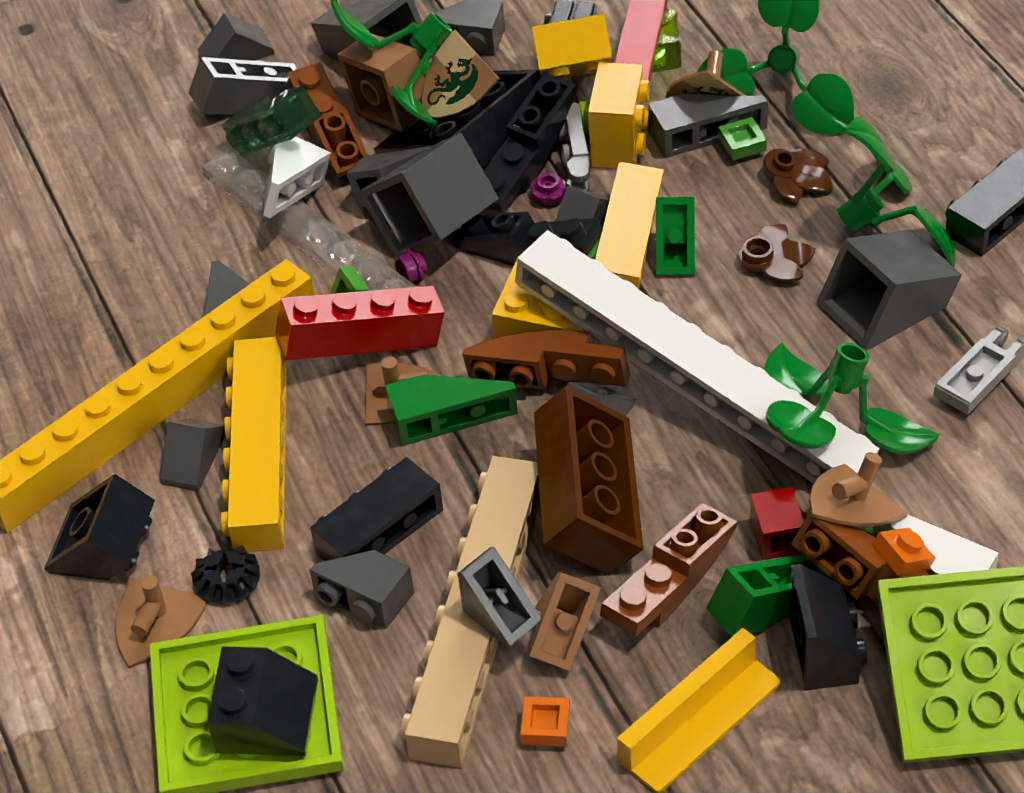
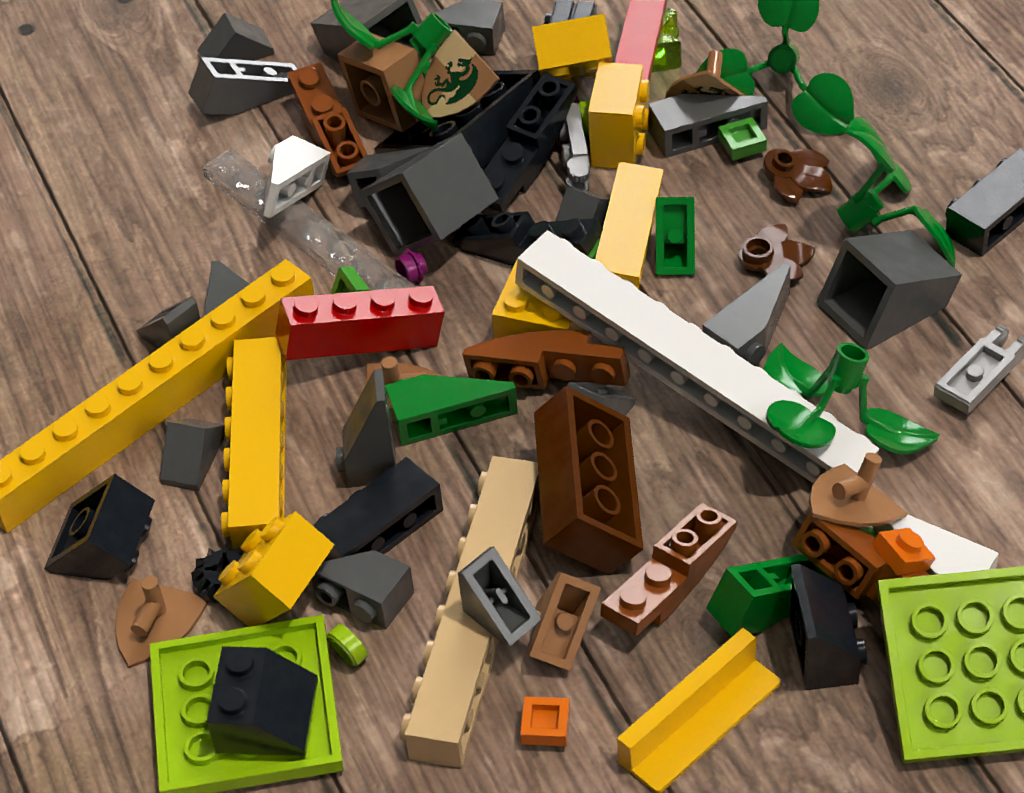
(170, 322): none -> dark grey slope
(271, 121): clear green arch -> none
(272, 569): none -> yellow brick
(347, 645): none -> lime tile
(367, 436): none -> dark grey slope
(548, 189): magenta plate -> none
(752, 317): none -> slope
(775, 521): red brick -> none

